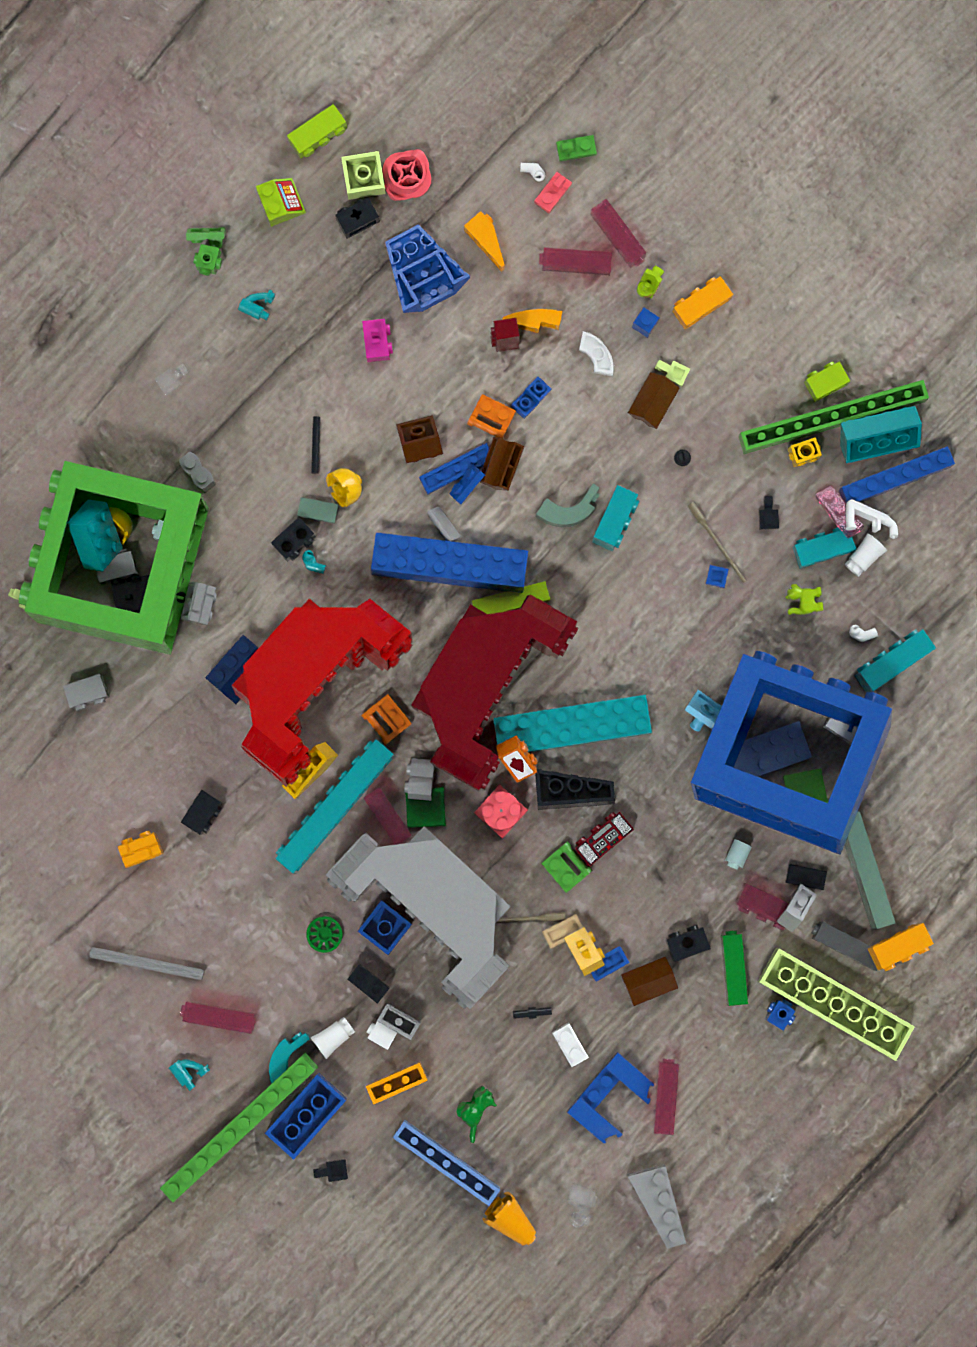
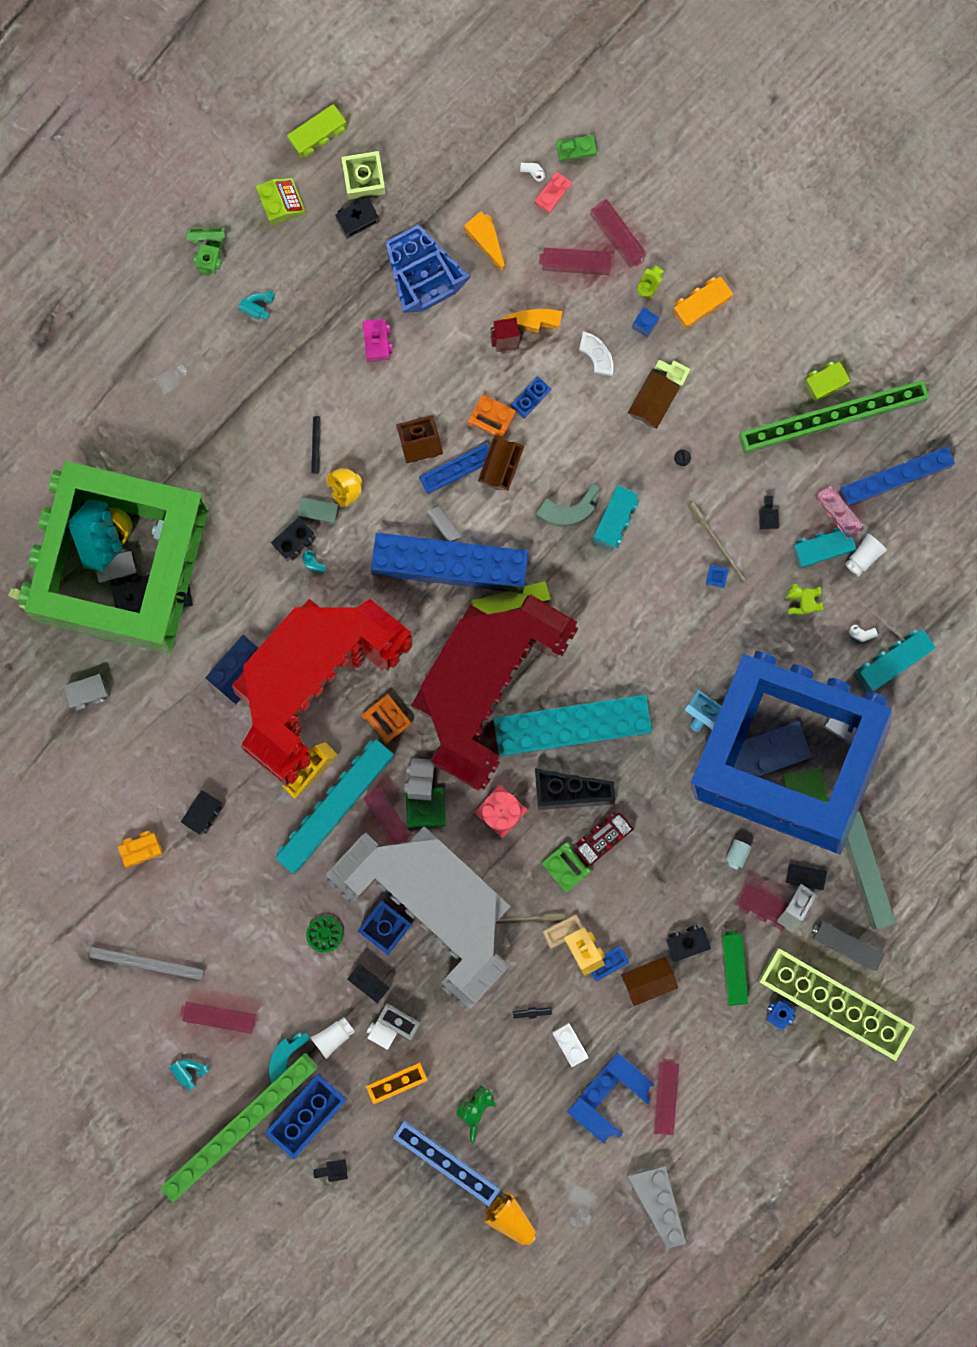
(198, 603): light grey brick -> none
(201, 476): light grey brick -> none
(418, 187): coral piece -> none
(466, 485): blue plate -> none
(516, 758): orange brick -> none
(811, 454): yellow head -> none
(877, 518): white piece -> none
(880, 434): teal brick -> none
(900, 947): light orange wedge -> none

